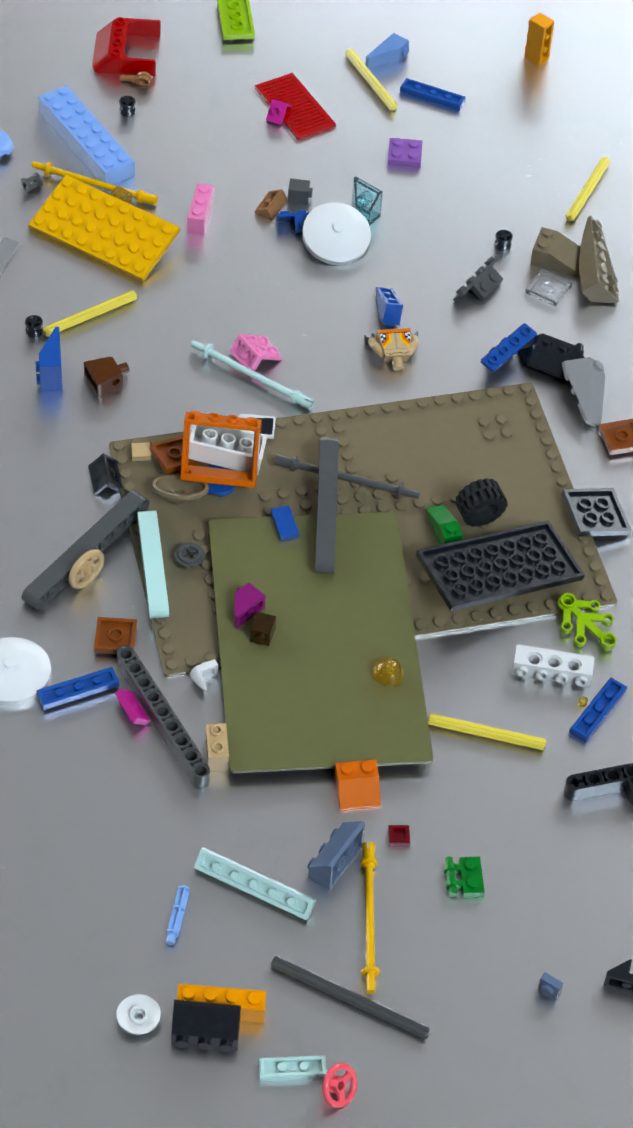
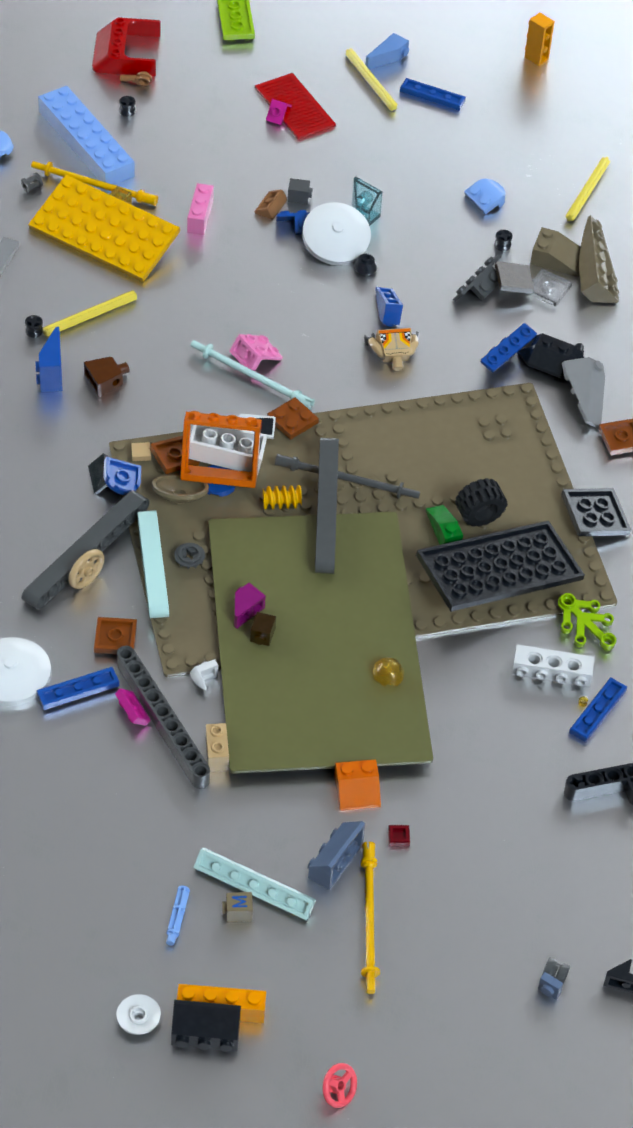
(121, 475): none -> tile
(238, 907): none -> dark tan brick
(282, 497): none -> yellow piece
(284, 523): blue tile -> none
(292, 1068): light aqua tile -> none
(293, 418): none -> dark orange plate
(350, 997): dark grey axle -> none
(365, 265): none -> black cone
(405, 152): medium lavender plate -> none
(470, 873): green plate -> none
(486, 194): none -> light blue slope
(487, 731): light yellow axle -> none
(514, 277): none -> tile
(552, 967): none -> dark grey wheel

